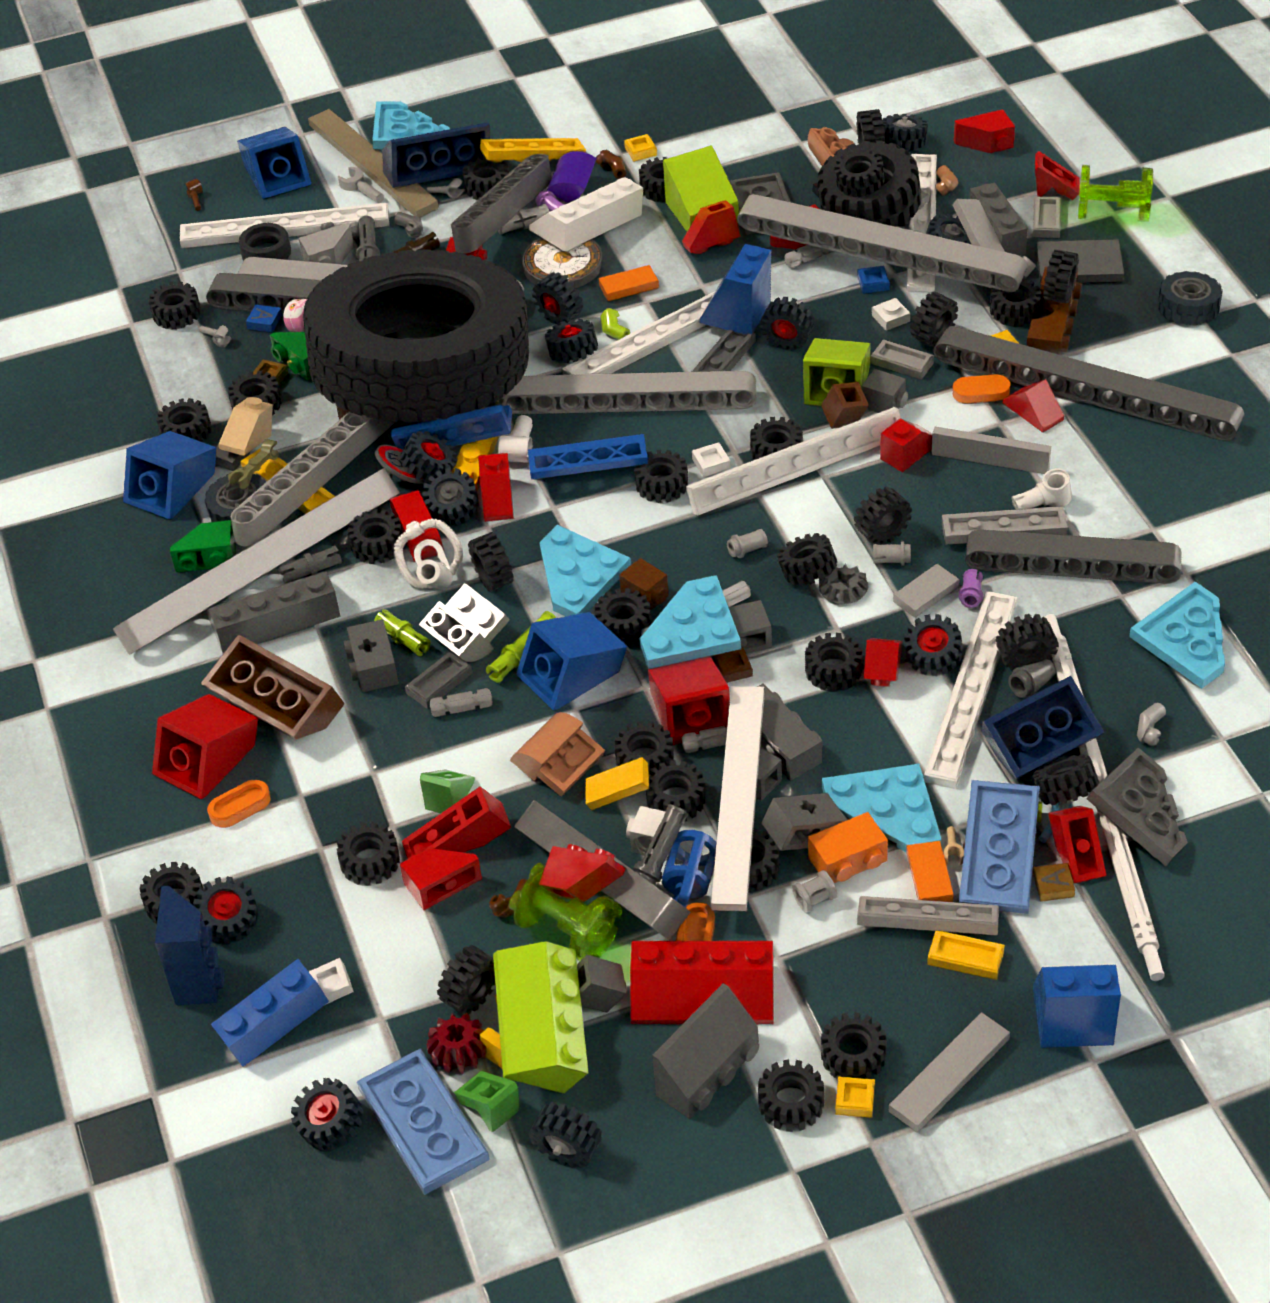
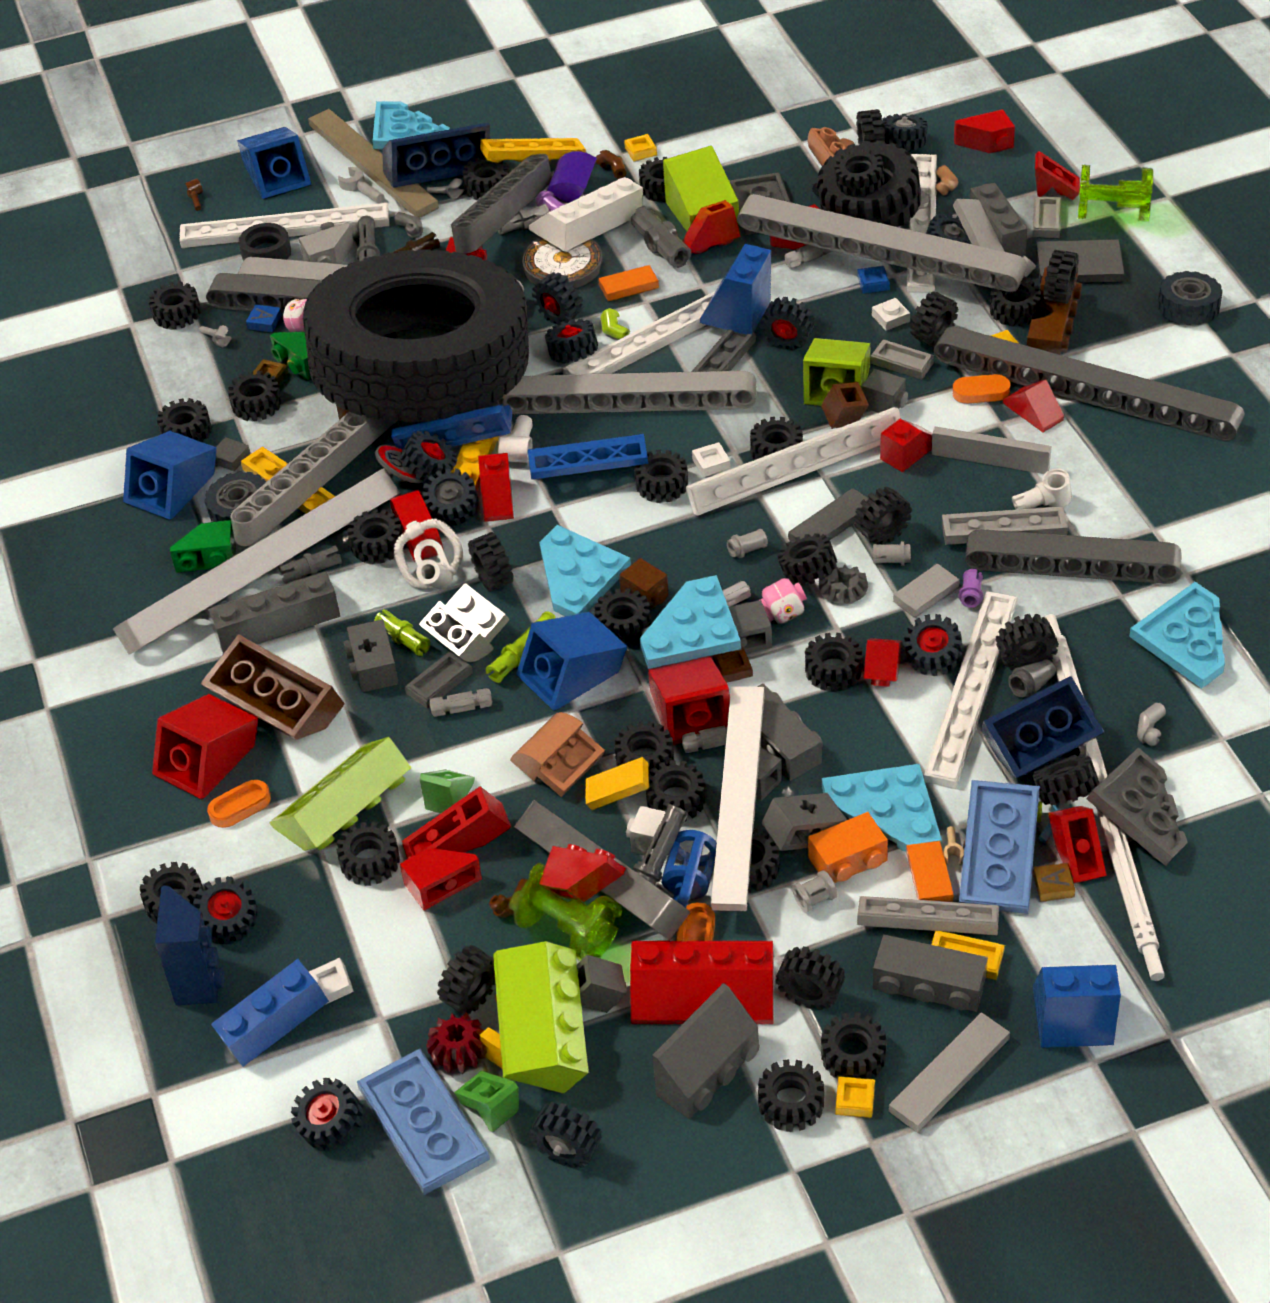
(244, 474): olive piece -> none
(247, 426): tan slope -> none
(342, 795): none -> lime slope
(661, 236): none -> dark grey piece
(783, 601): none -> bright pink head
(810, 978): none -> black tyre
(832, 518): none -> dark grey tile
(930, 973): none -> dark grey brick

